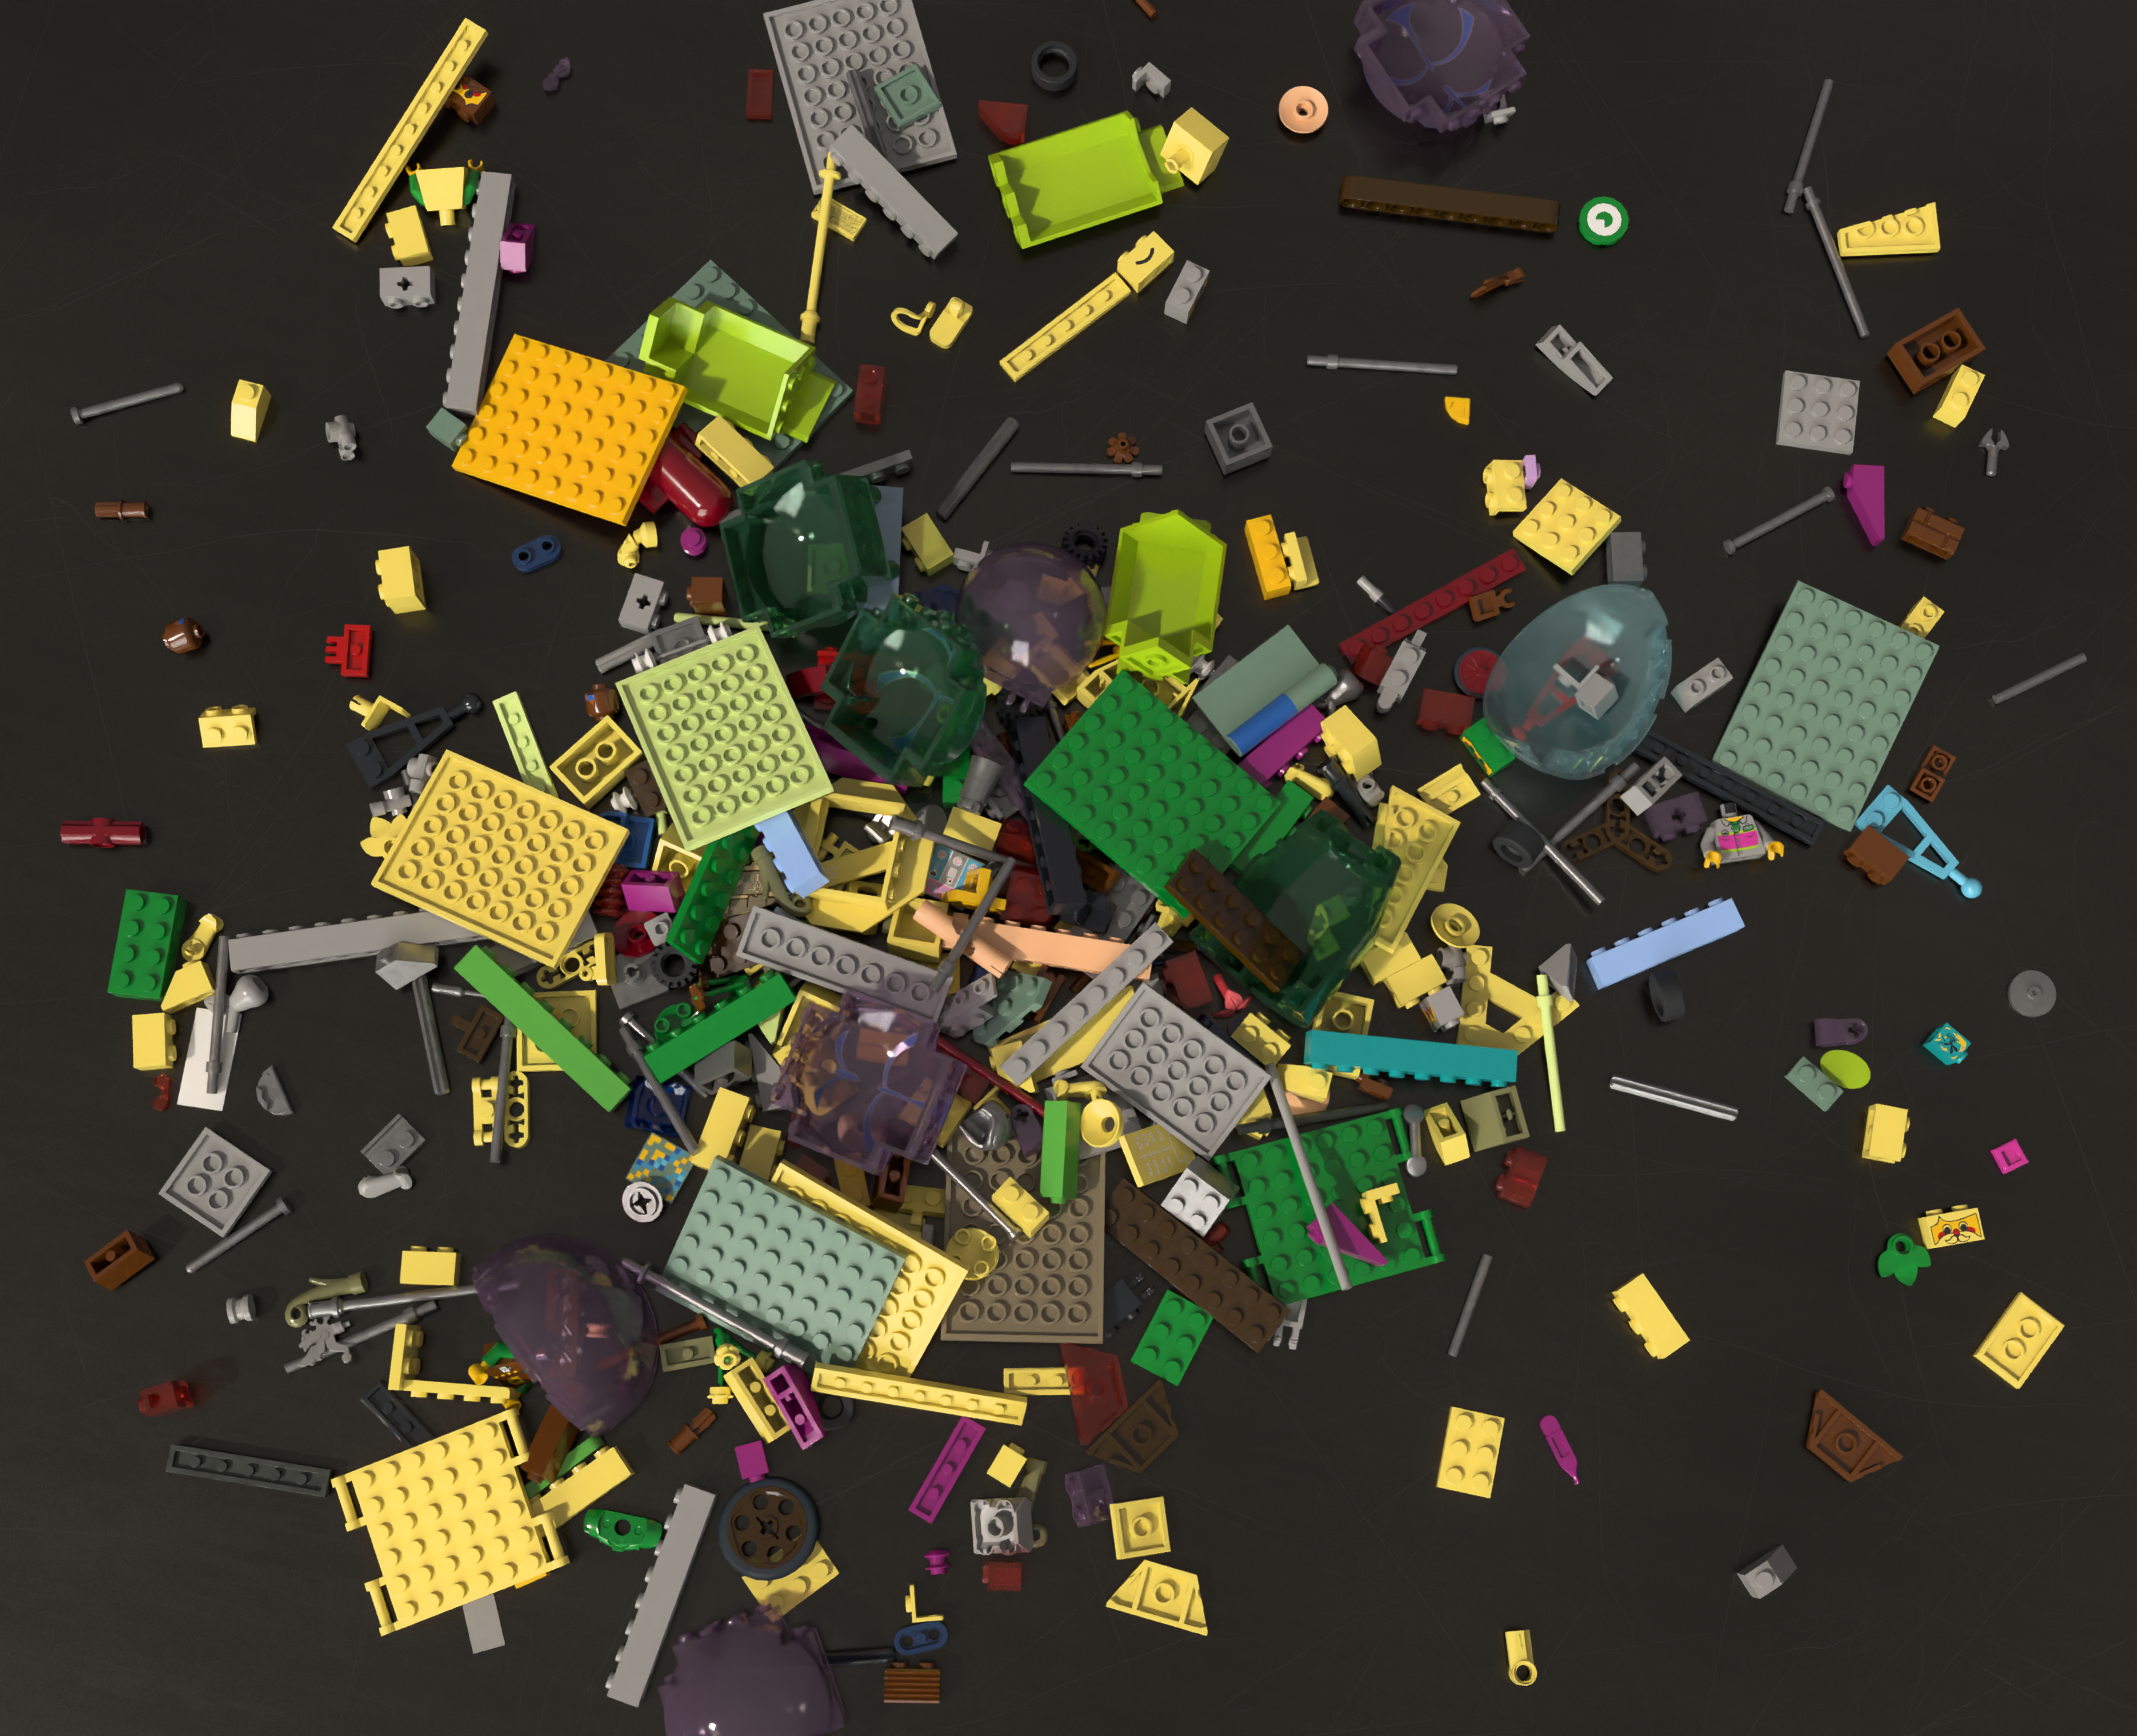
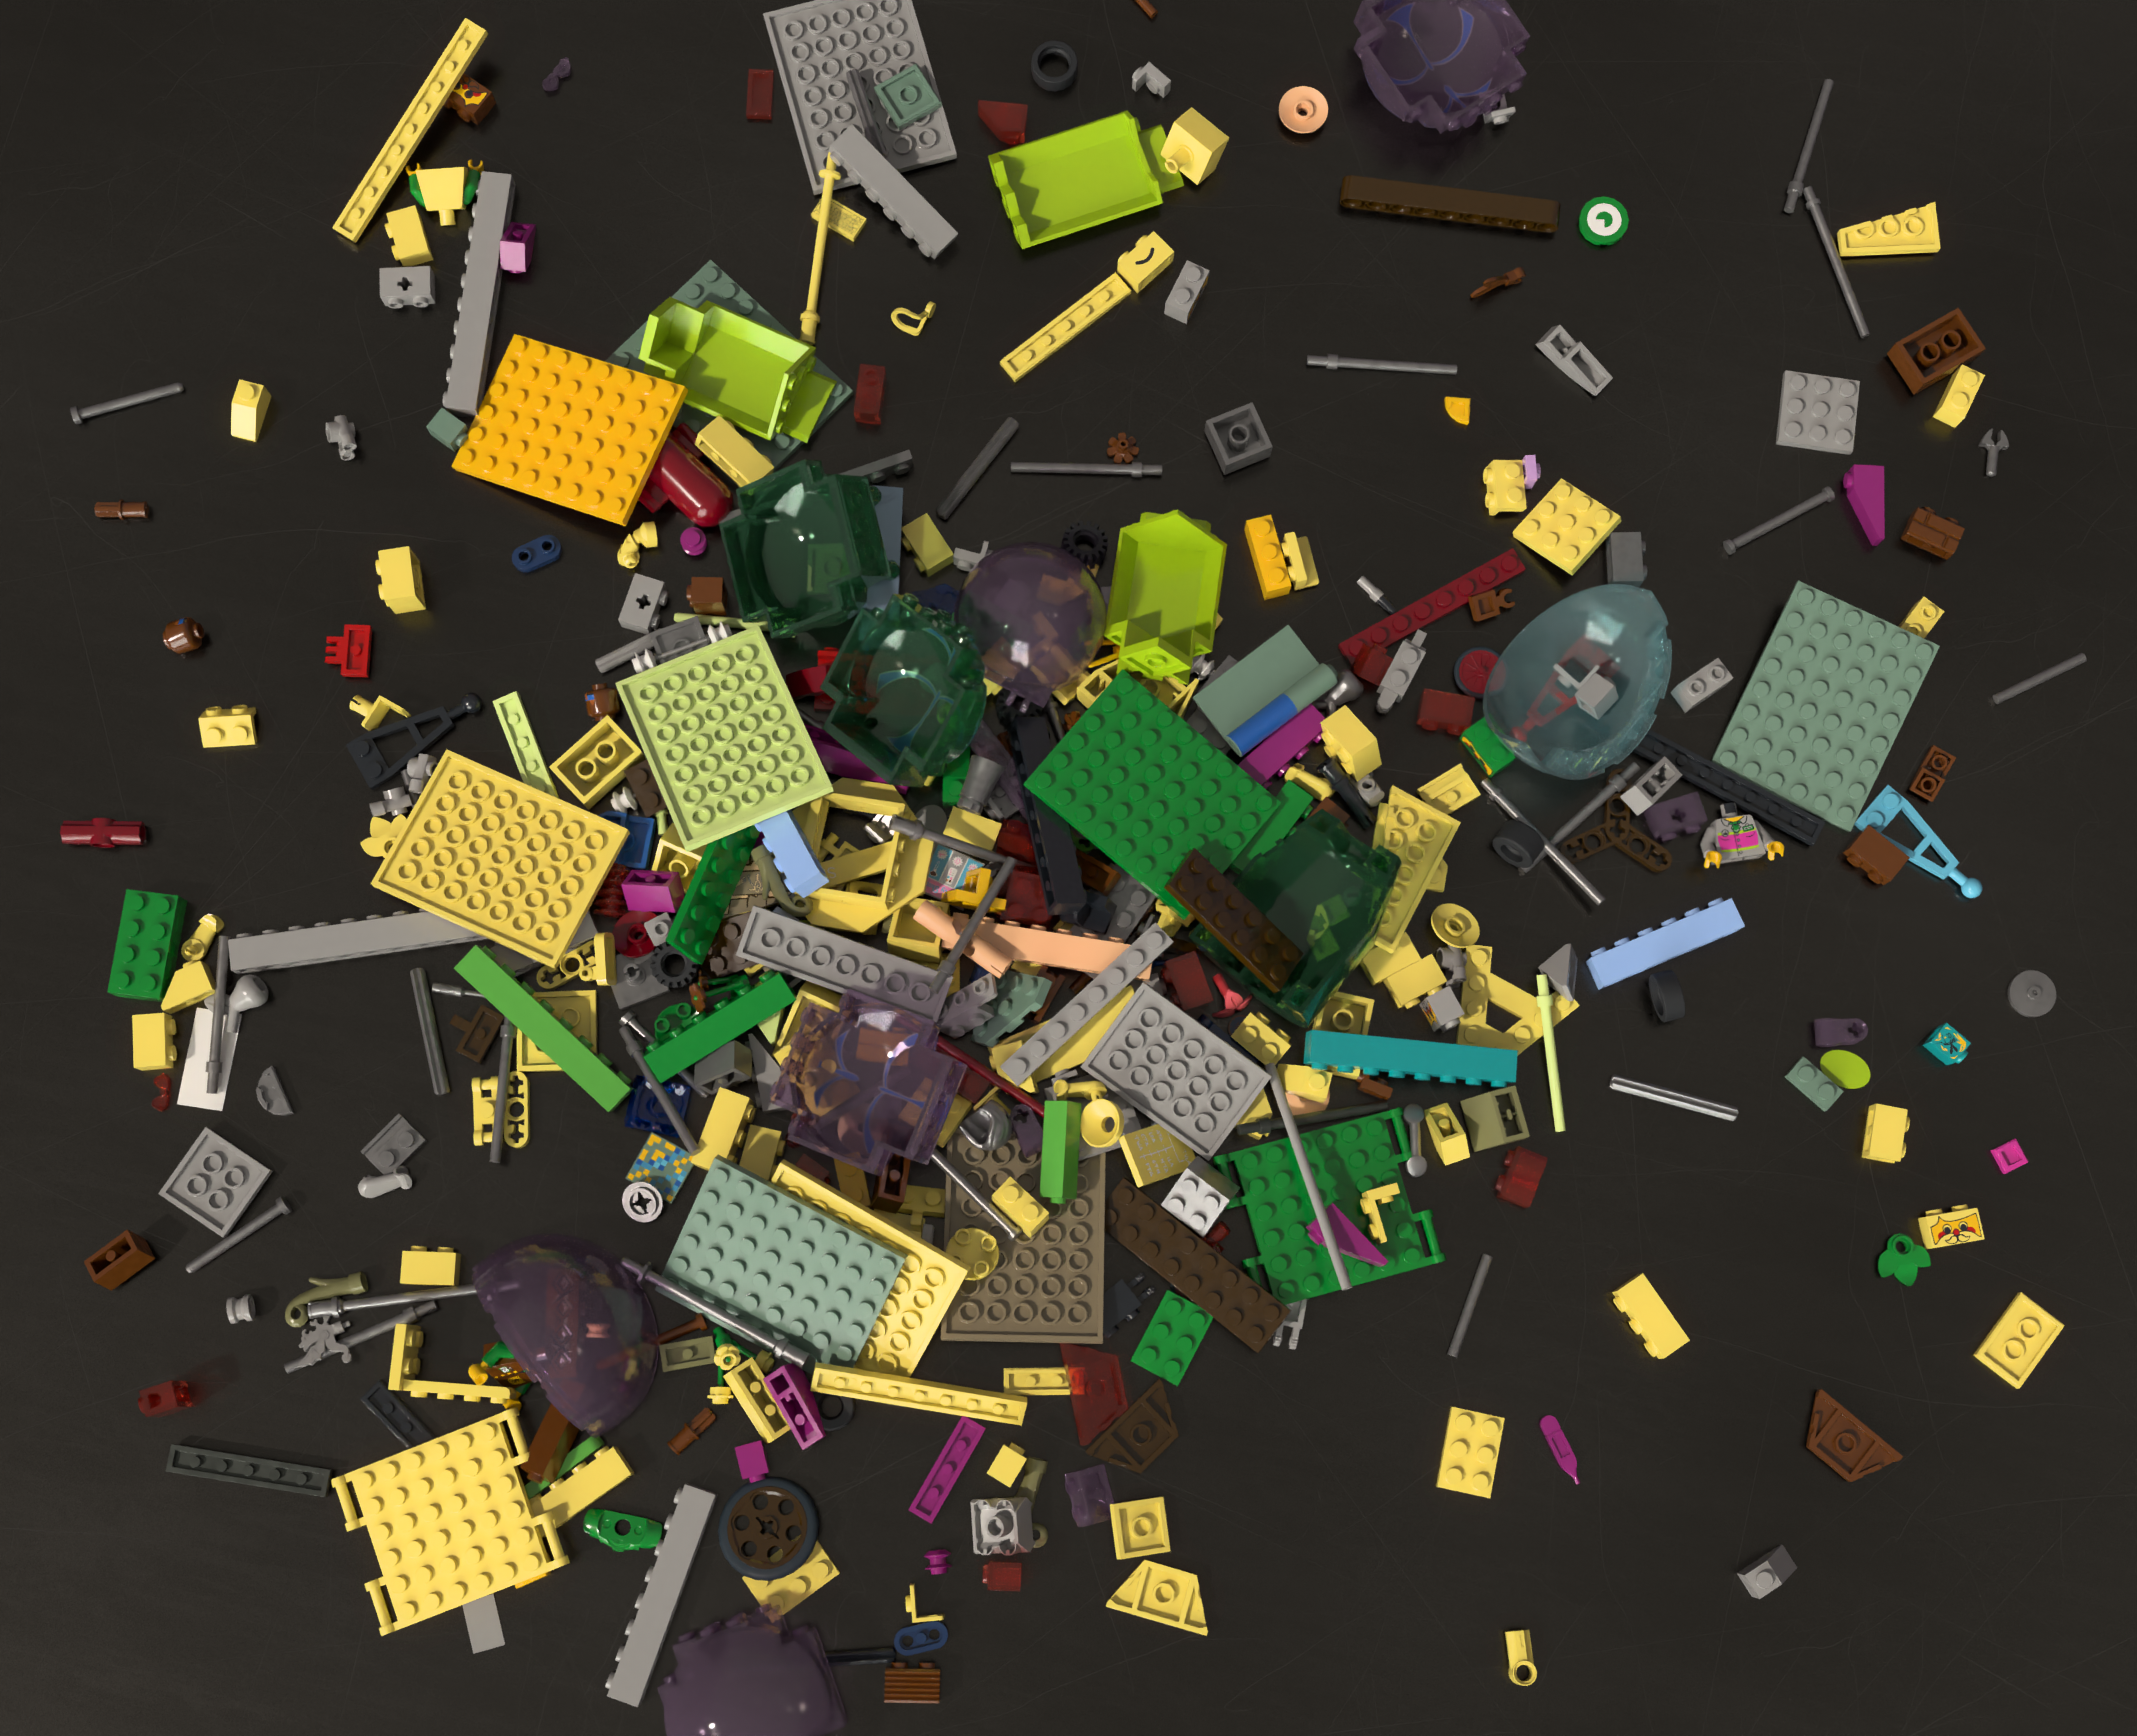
(405, 962): flat silver slope -> none
(951, 323): light yellow piece -> none

